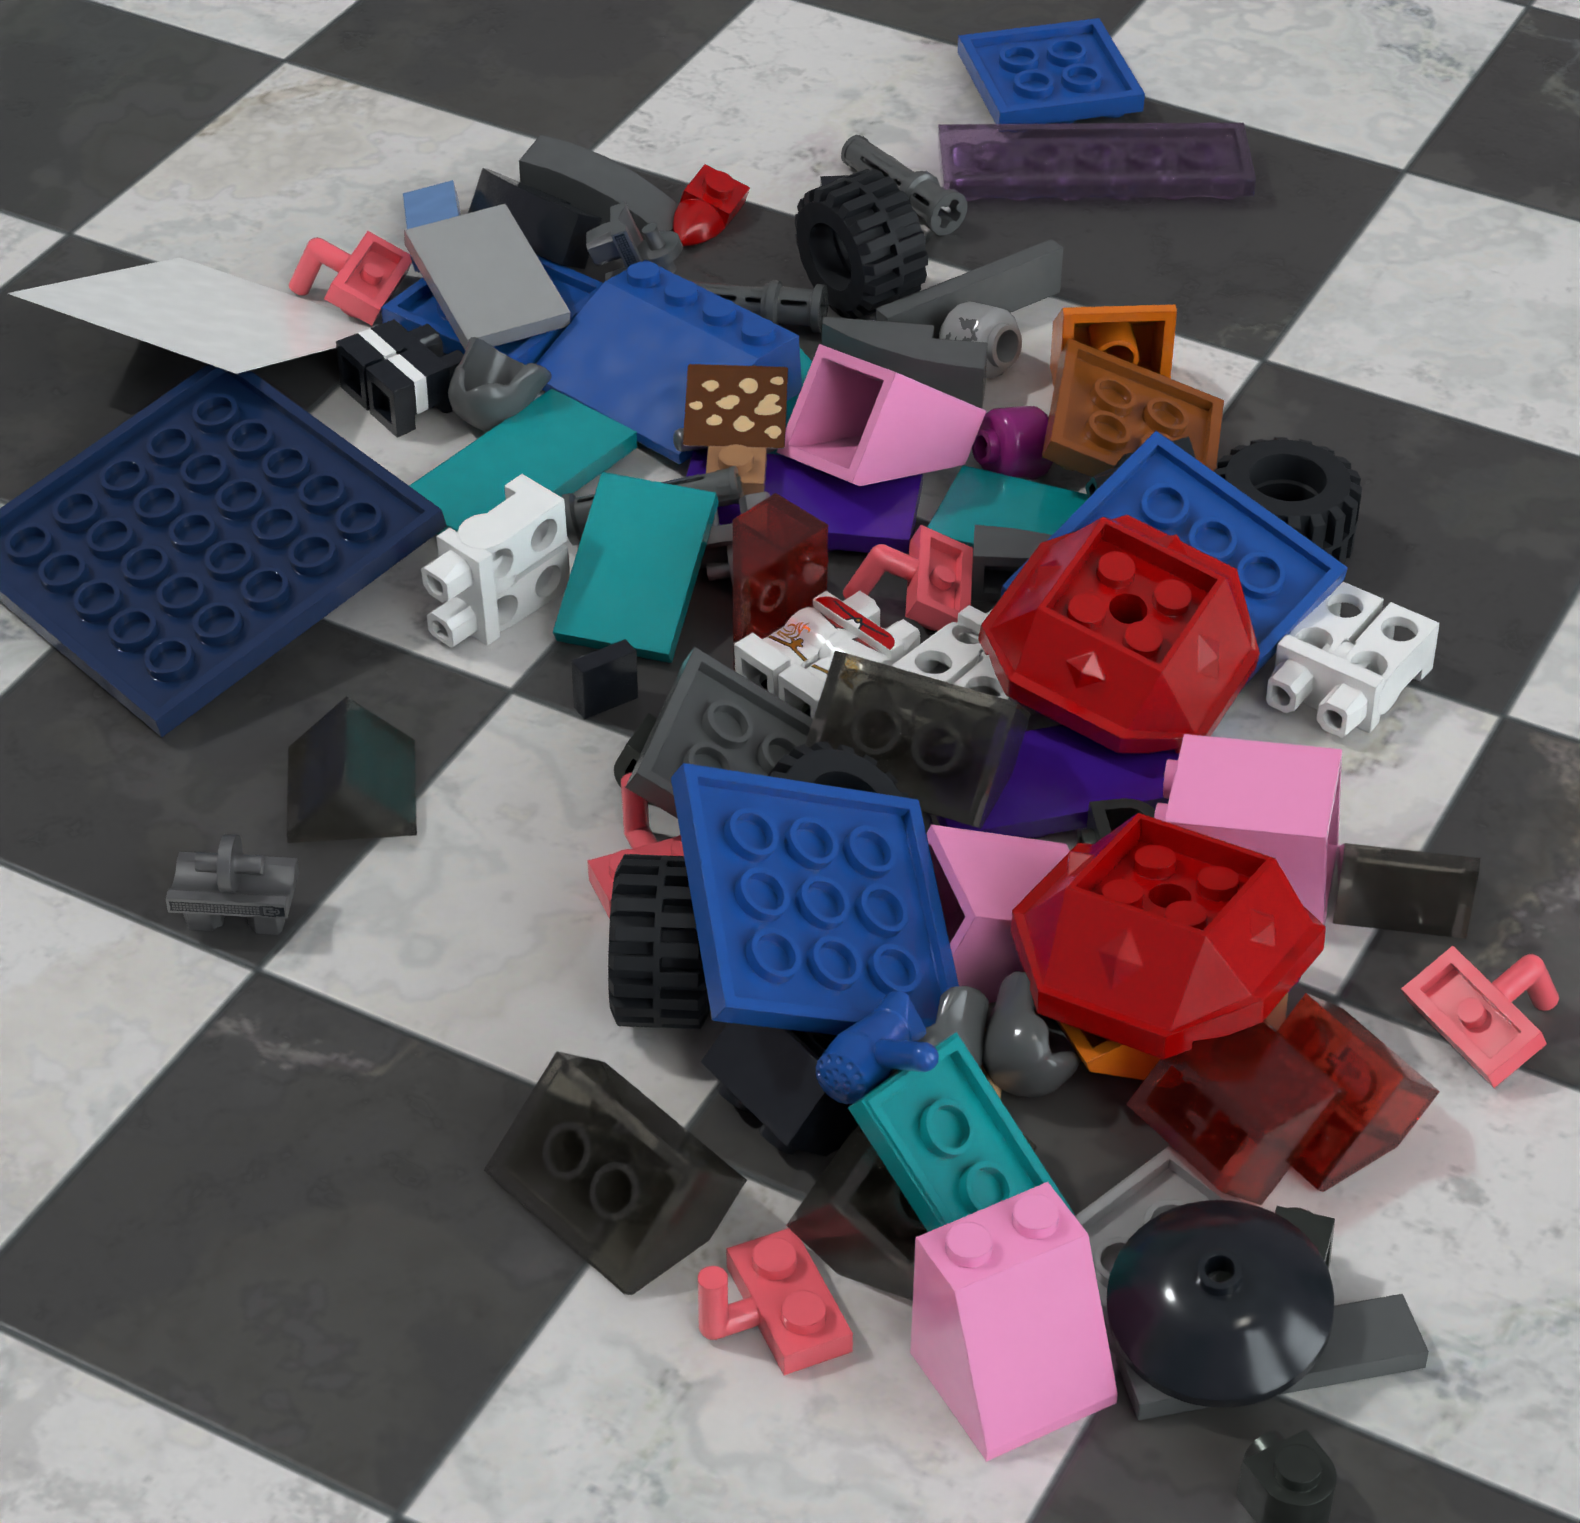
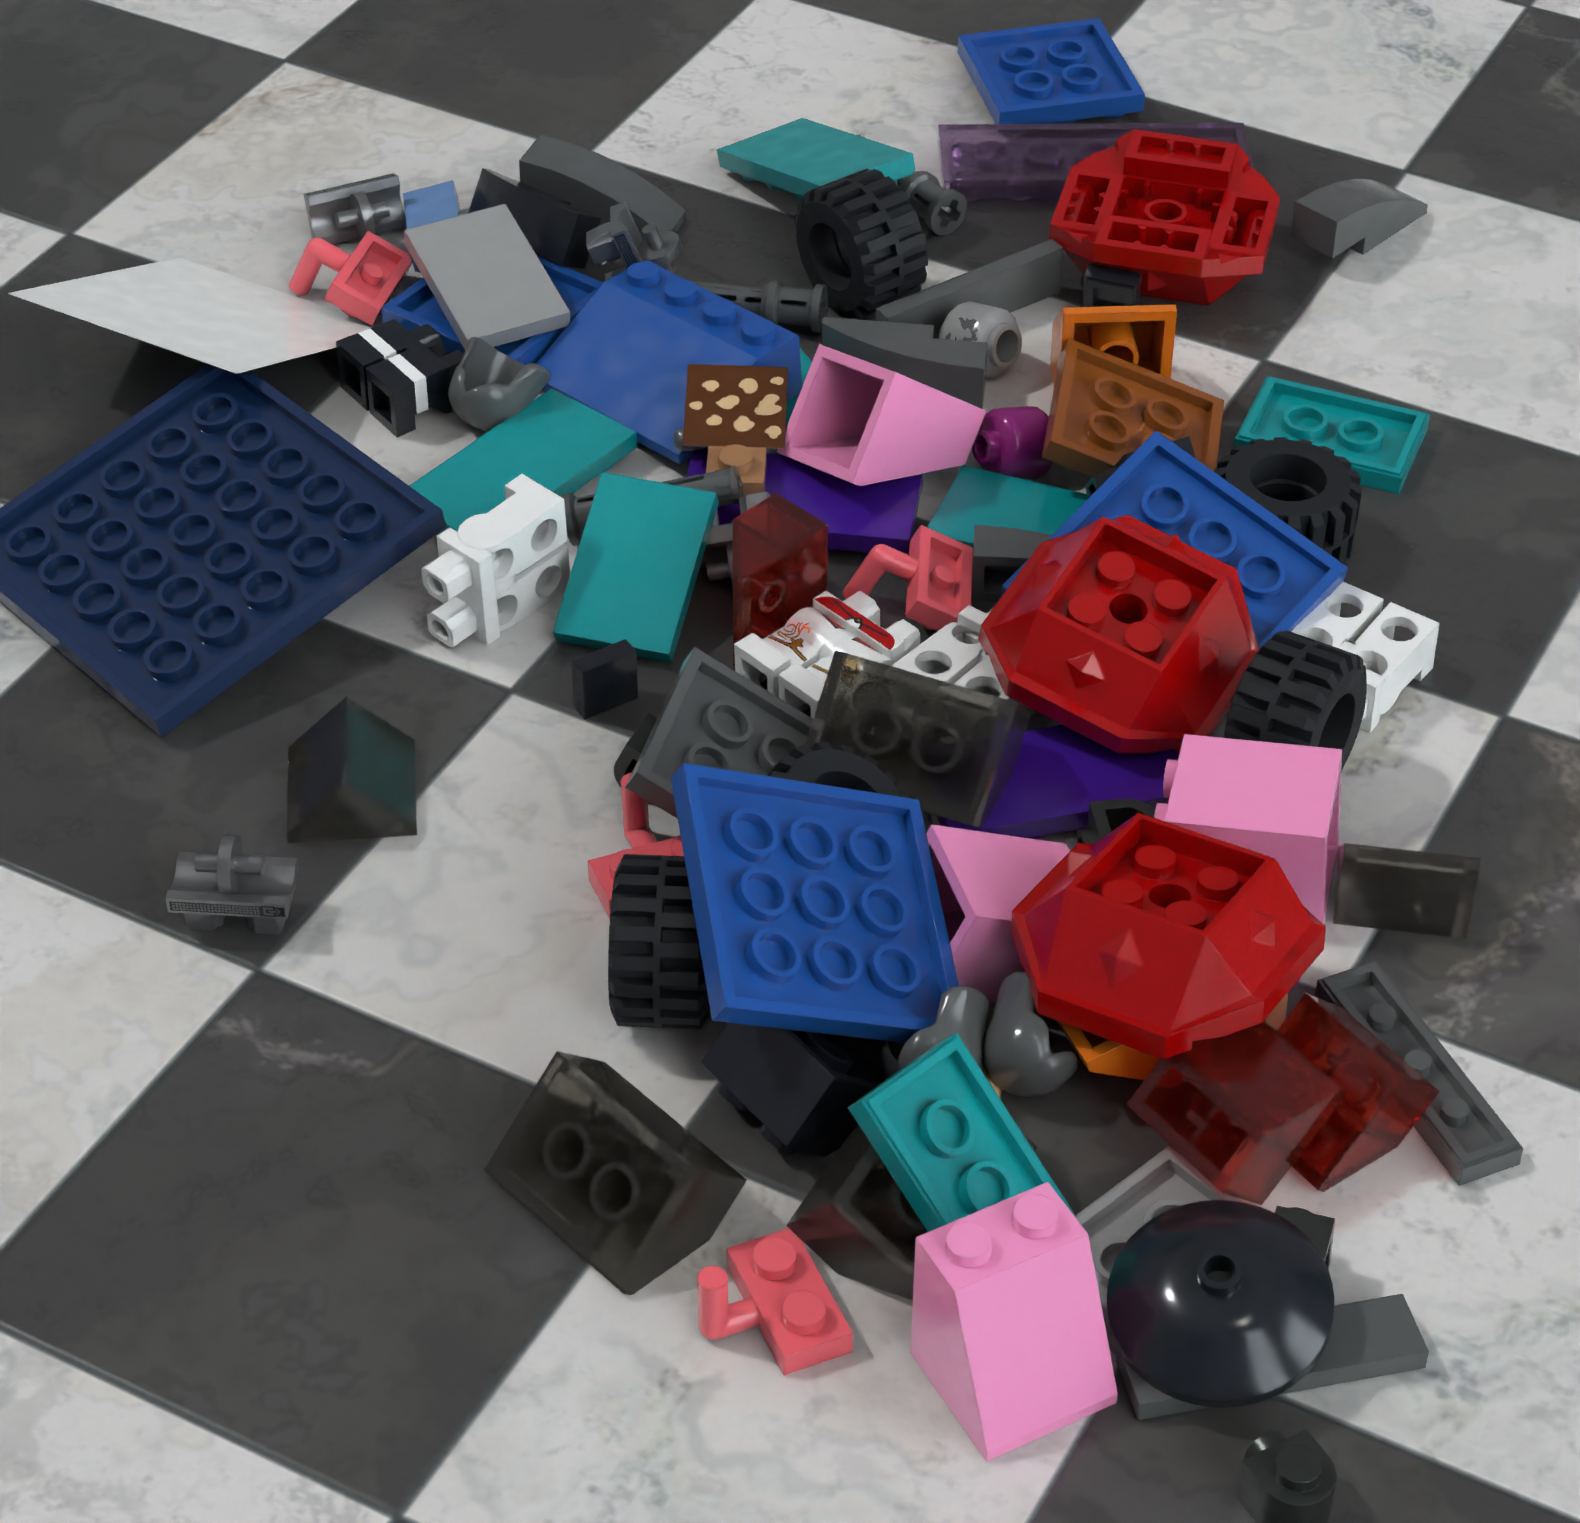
(355, 208): none -> flat silver hips
(708, 205): red plate -> none
(809, 156): none -> teal tile
(875, 1047): blue piece -> none
(1110, 287): none -> black tile
(1168, 209): none -> red piece
(1300, 695): none -> black tyre
(1352, 216): none -> dark grey slope
(1370, 434): none -> teal tile
(1459, 1121): none -> dark grey tile
(1480, 1014): coral plate -> none

